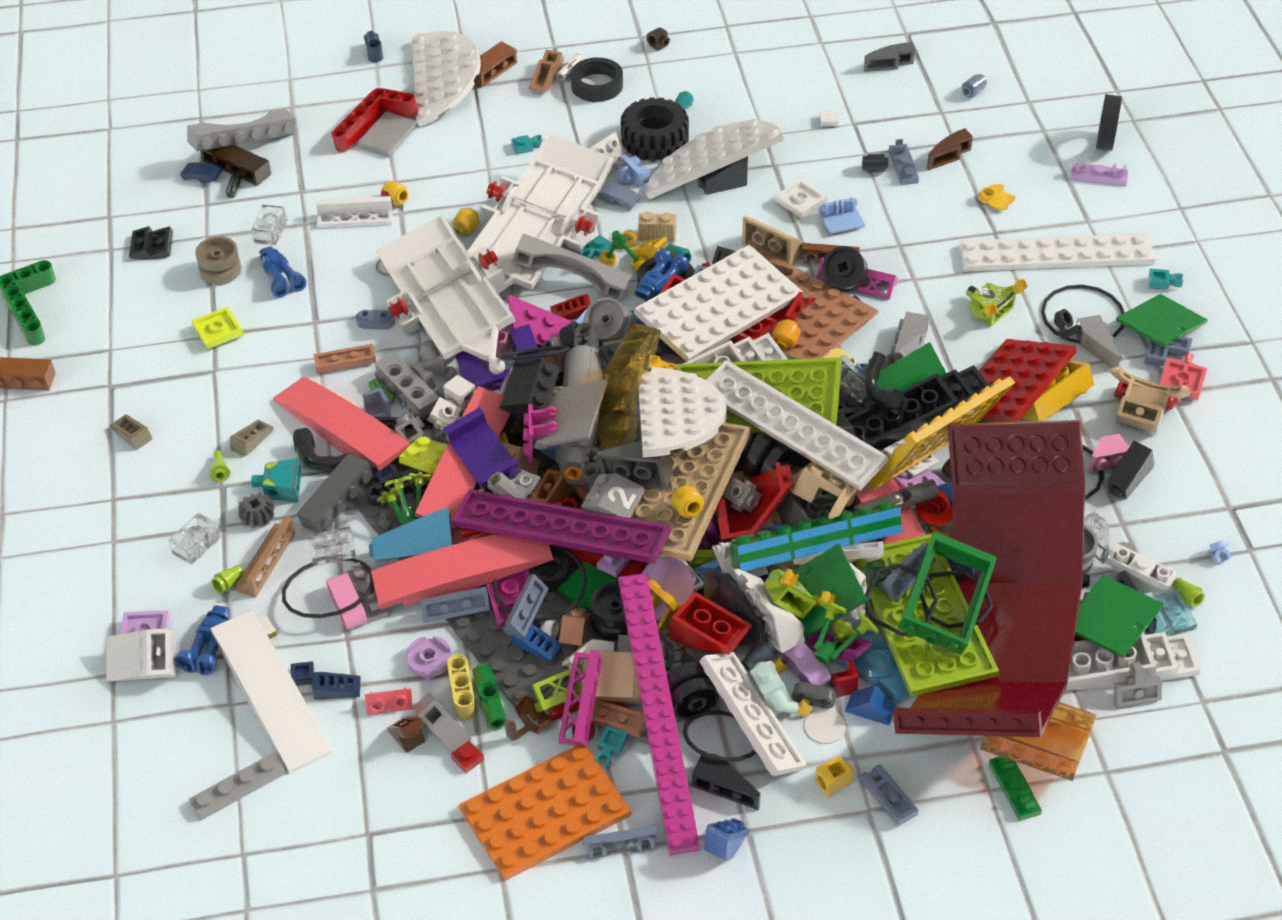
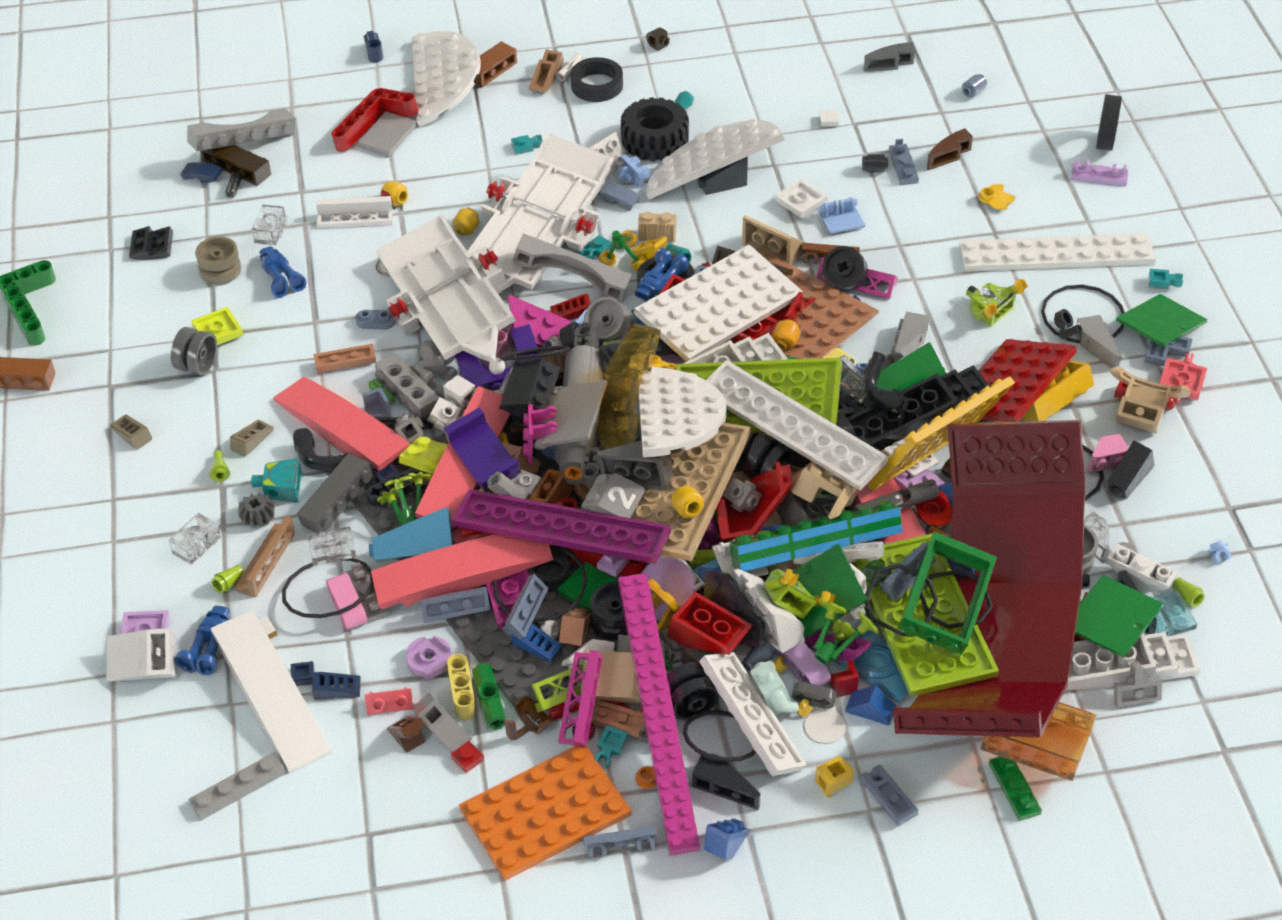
(193, 350): none -> dark grey wheel
(645, 777): none -> orange plate

